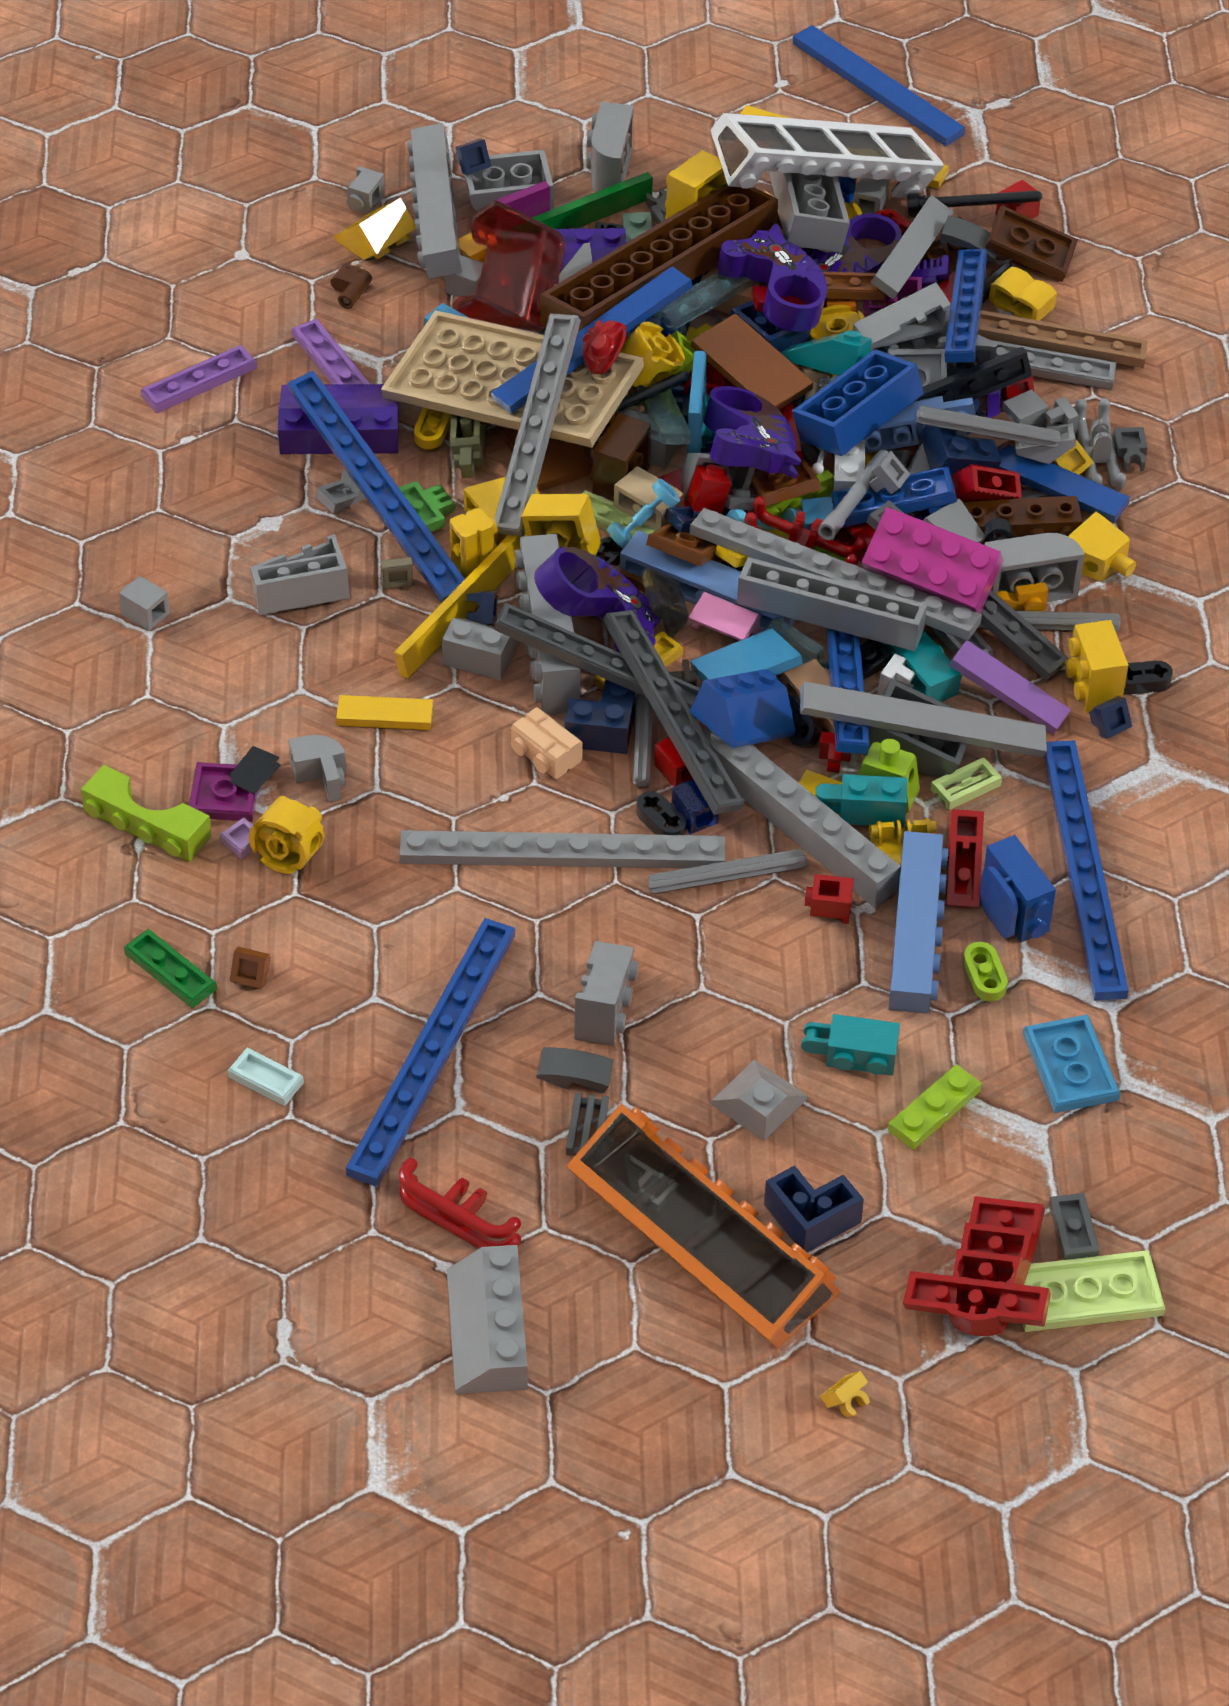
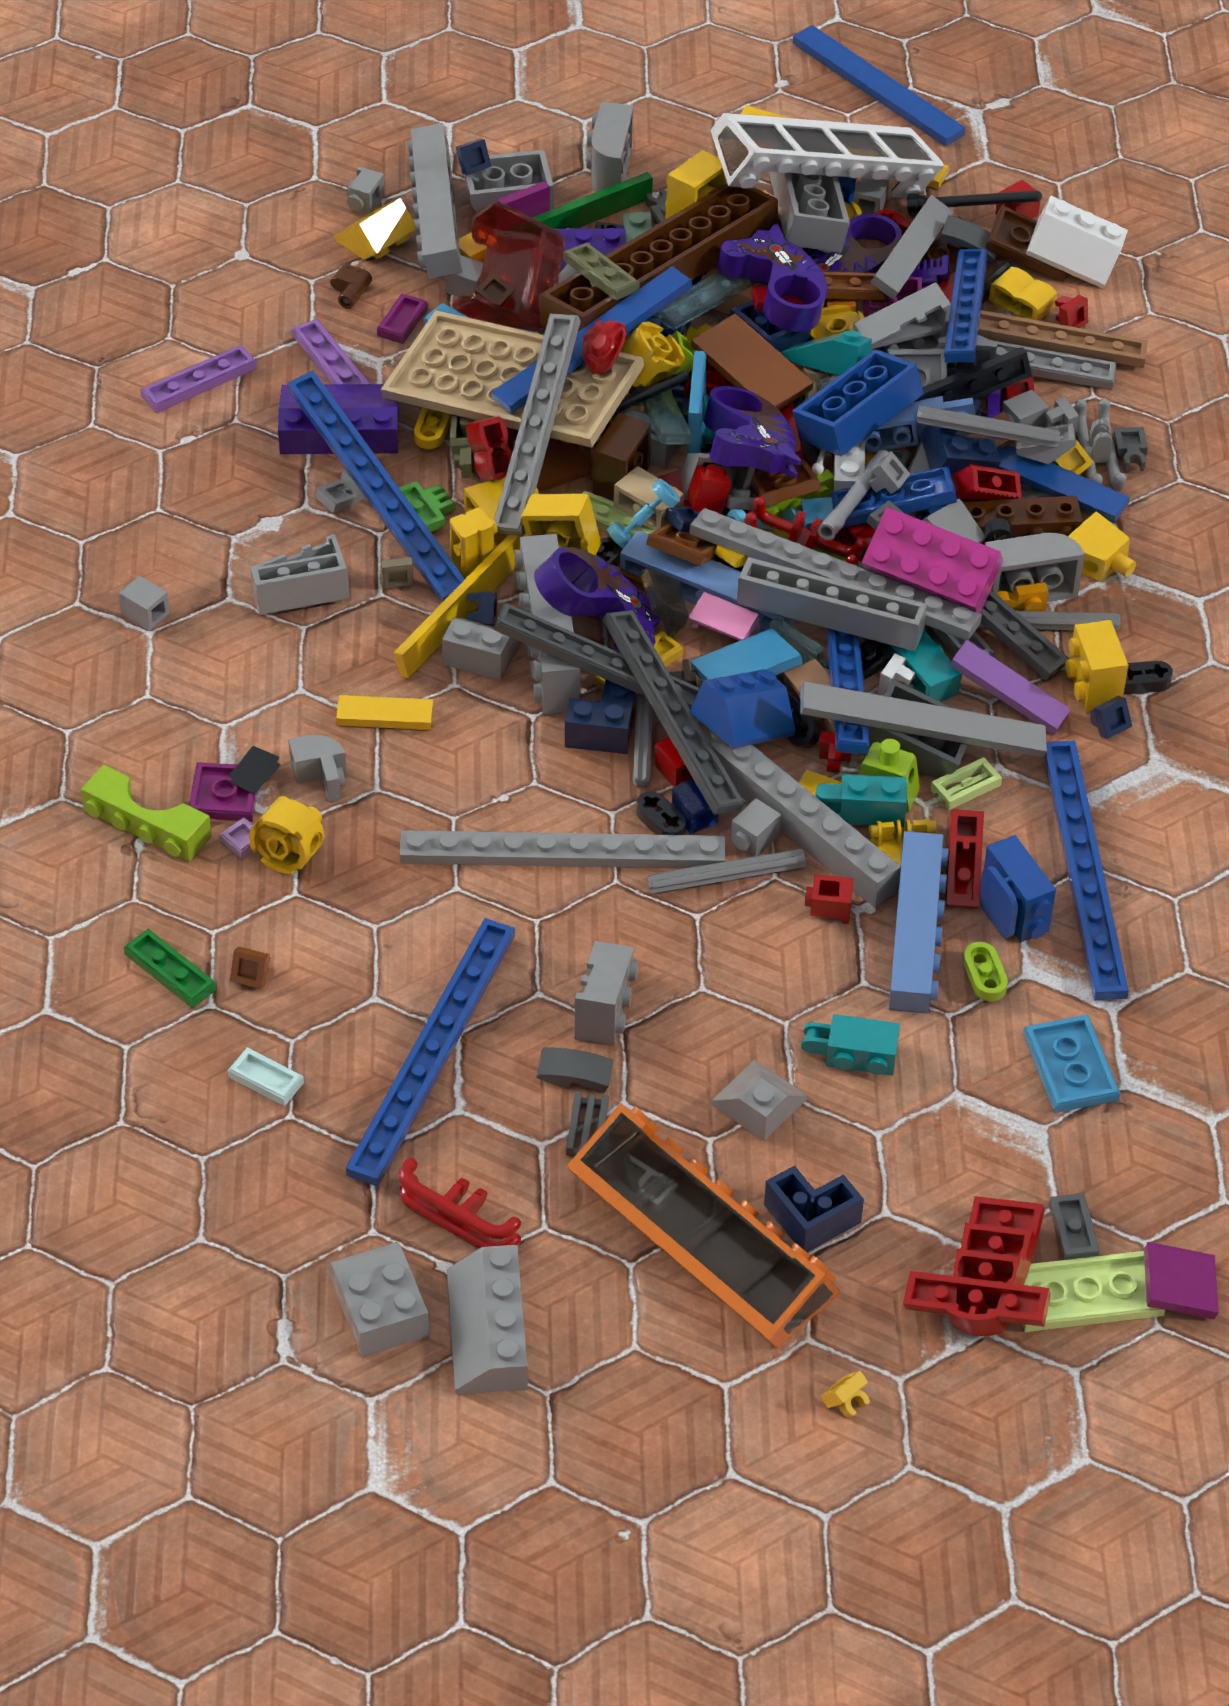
(379, 1298): none -> light grey brick
(402, 318): none -> magenta tile
(489, 442): none -> red brick
(495, 289): none -> reddish brown plate
(546, 743): light nougat brick -> none
(601, 271): none -> olive tile
(755, 827): none -> light grey brick
(934, 1107): lime plate -> none
(1072, 311): none -> red tile
(1076, 242): none -> white slope
(1180, 1280): none -> magenta tile

